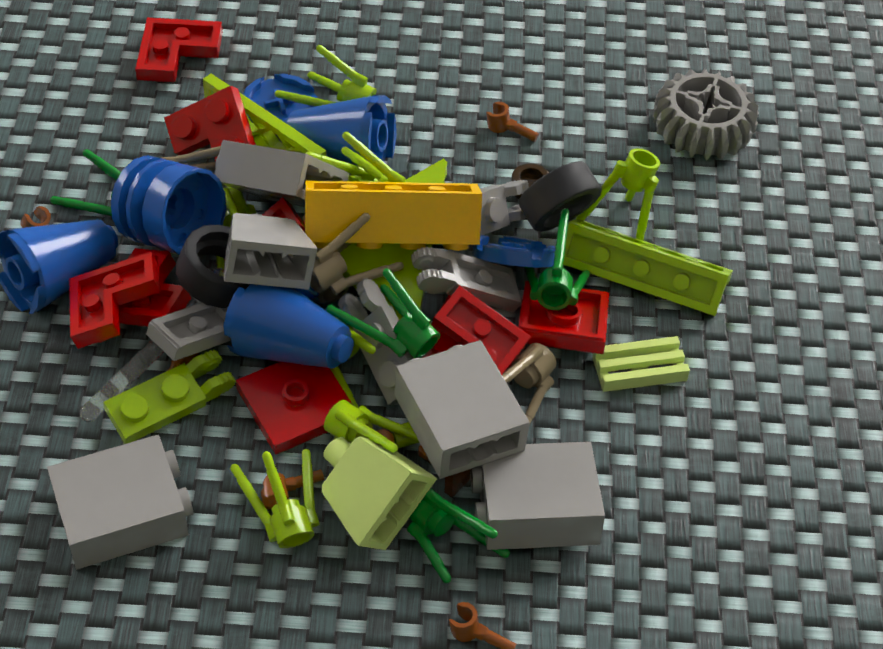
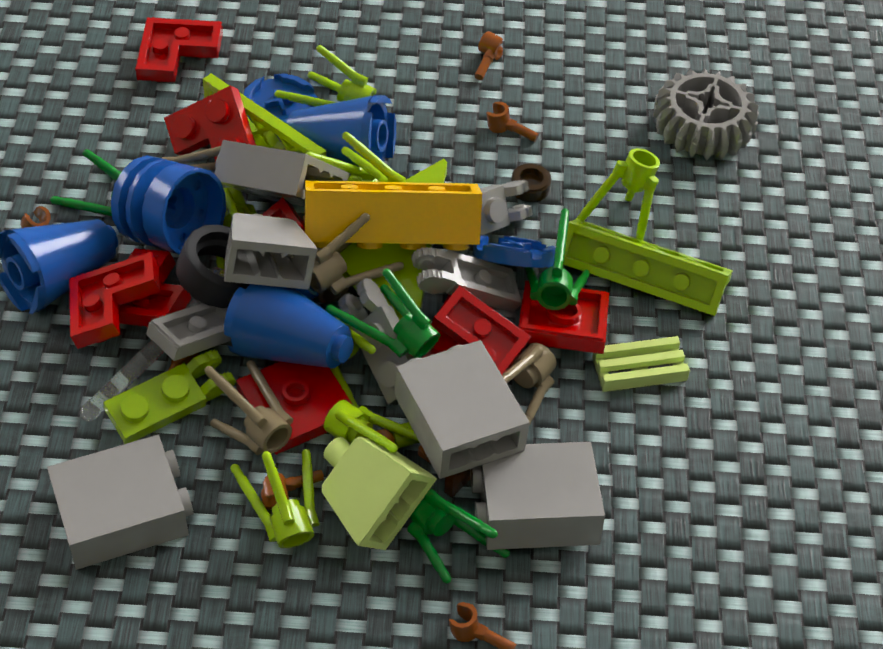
(265, 427): none -> dark tan plant
(491, 47): none -> dark orange hand
(565, 187): black tyre -> none

